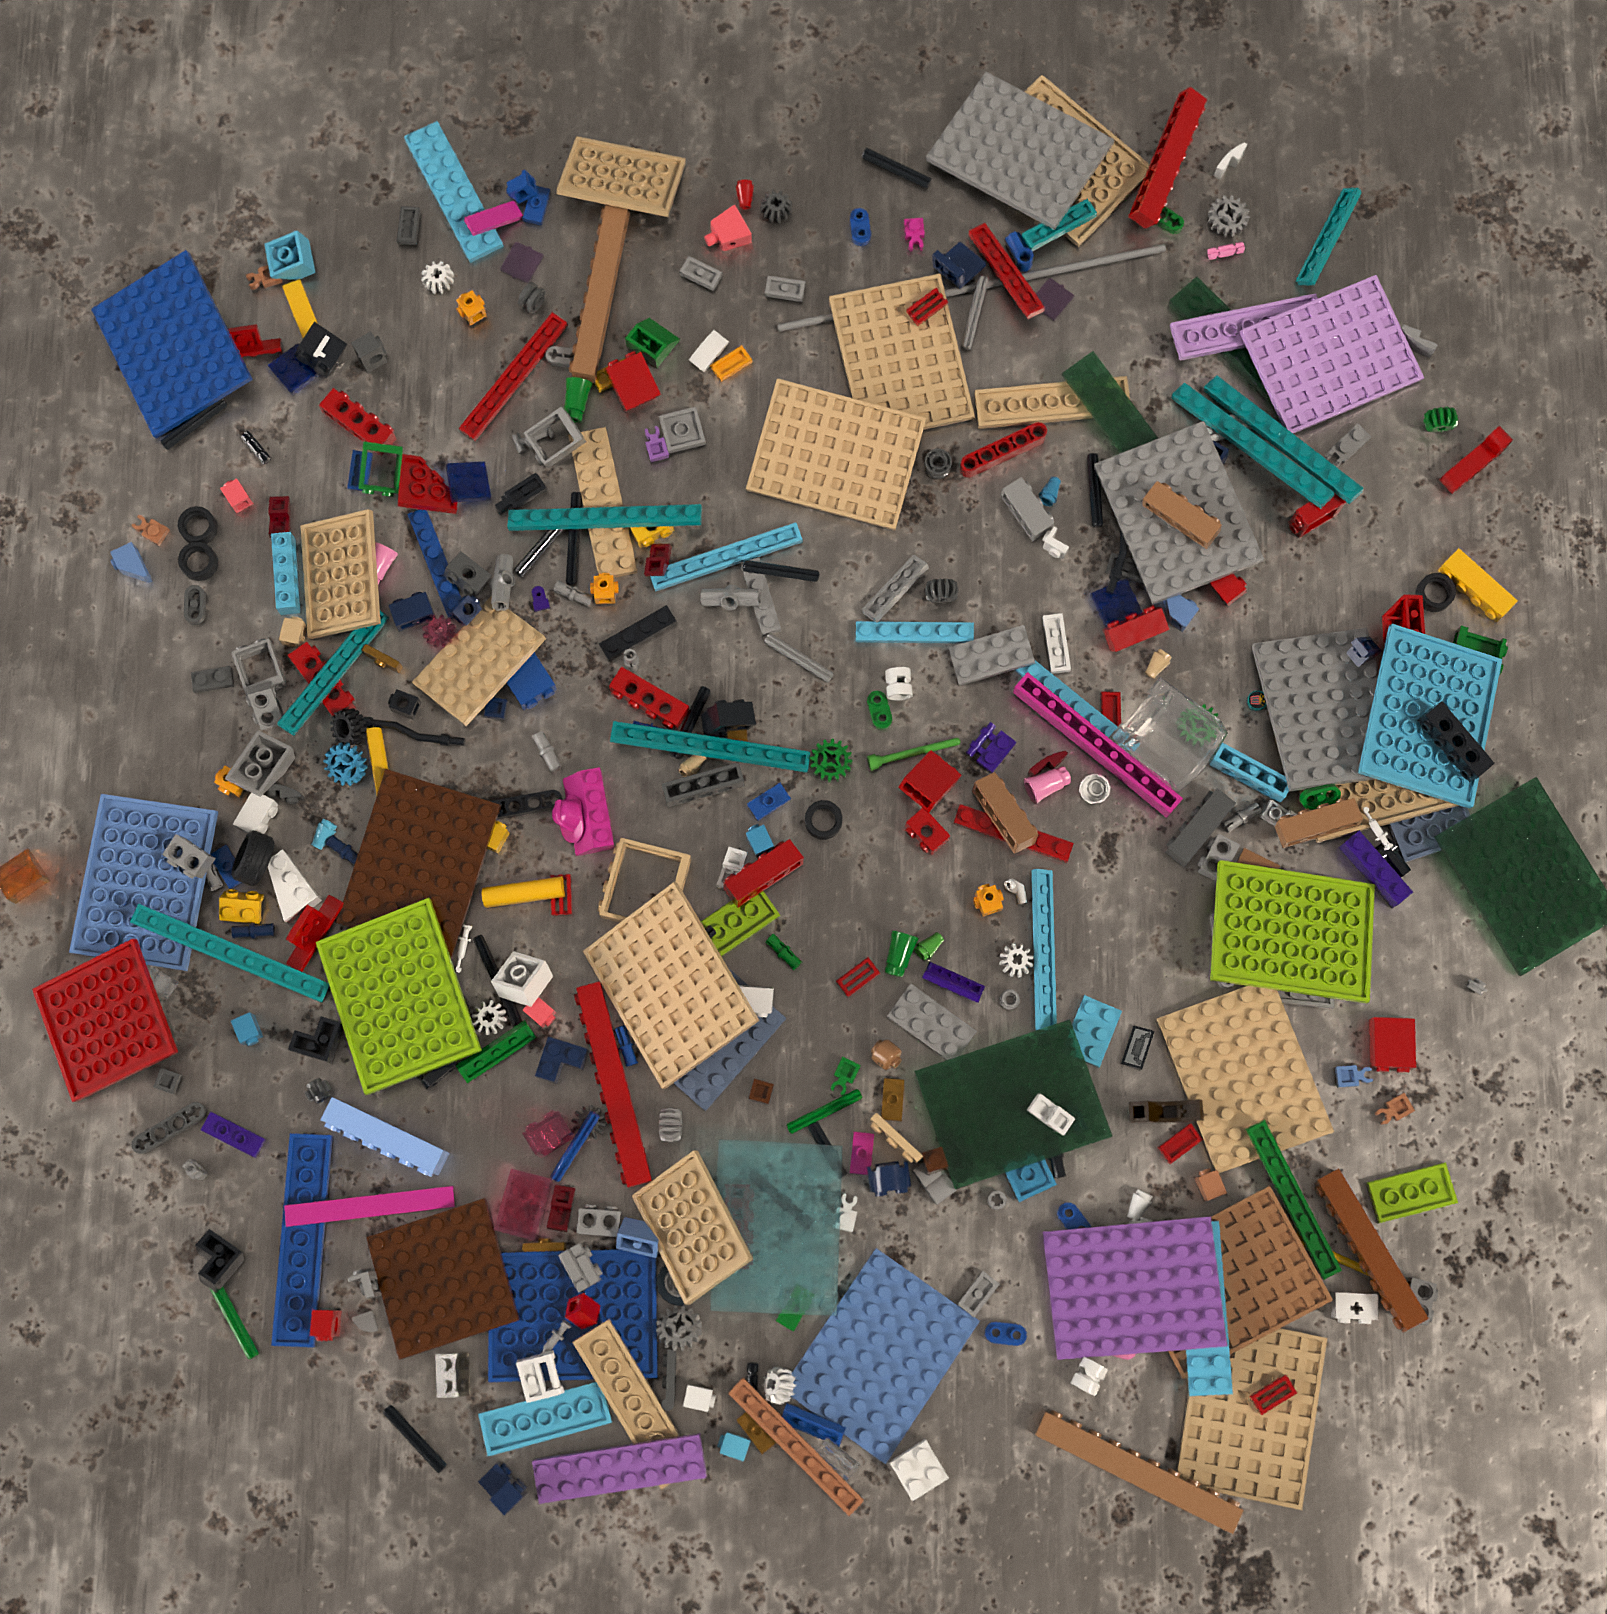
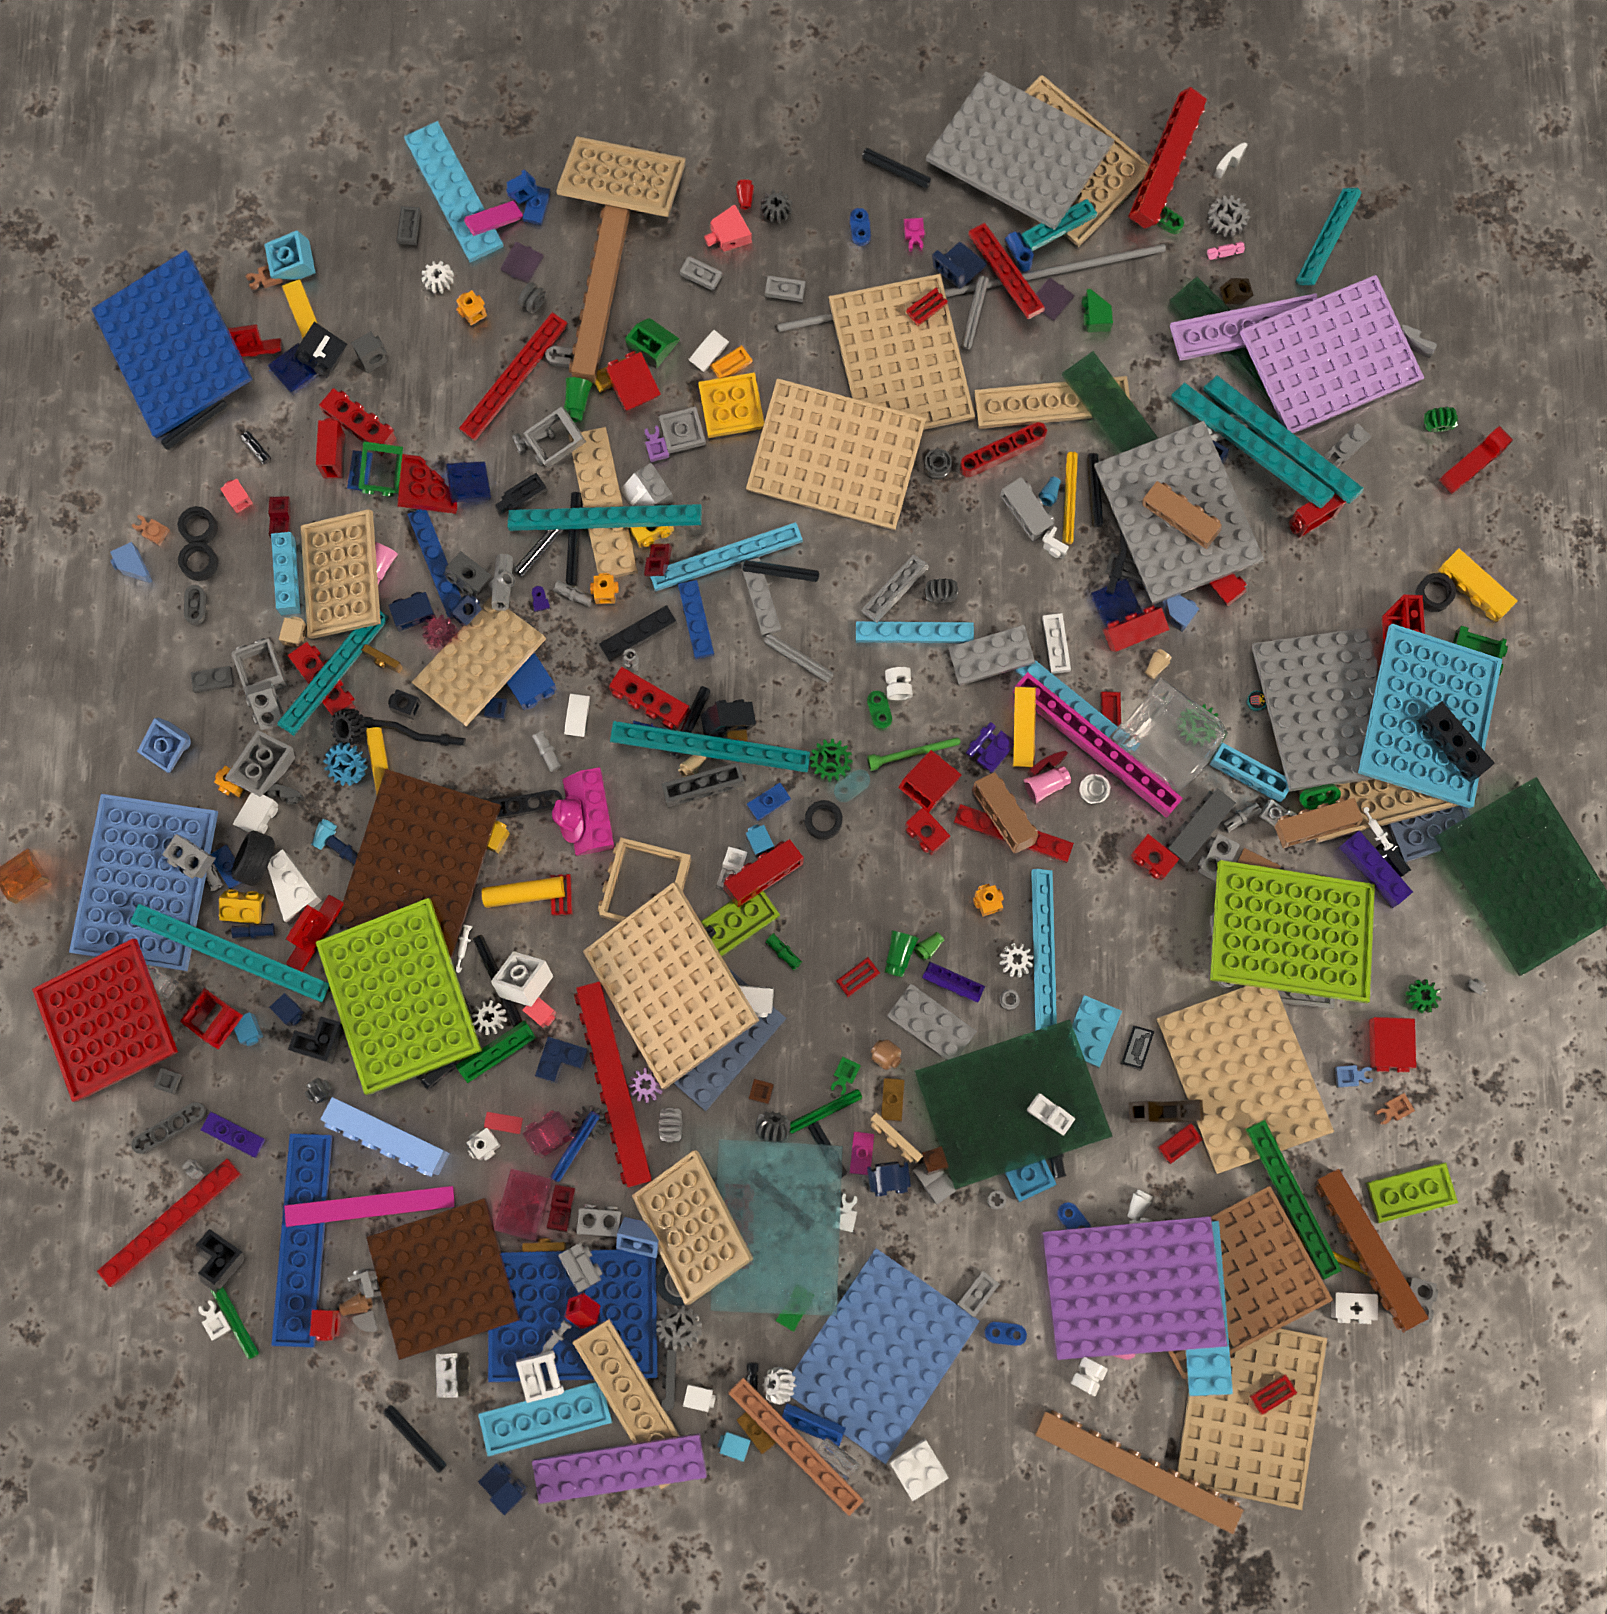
(164, 744): none -> medium blue slope
(169, 1222): none -> red plate
(216, 1323): none -> white plate
(221, 1025): none -> red window
(287, 1010): none -> dark blue brick
(330, 448): none -> red brick
(355, 1305): none -> medium nougat cone
(490, 1144): none -> white brick
(503, 1122): none -> coral sticker
(577, 715): none -> white slope
(625, 1046): blue axle -> none
(643, 1092): none -> lavender gear
(646, 488): none -> light grey slope
(696, 619): none -> blue plate
(731, 405): none -> yellow plate
(731, 597): light grey piece -> none
(772, 1127): none -> dark grey gear
(852, 785): none -> clear light blue plate
(1018, 889): white arm -> none
(1024, 726): none -> yellow tile
(1070, 496): none -> yellow axle
(1098, 312): none -> green slope
(1150, 846): none -> red brick
(1210, 1184): nougat brick -> none
(1236, 291): none -> dark brown brick
(1363, 650): dark blue slope -> none
(1430, 997): none -> green gear

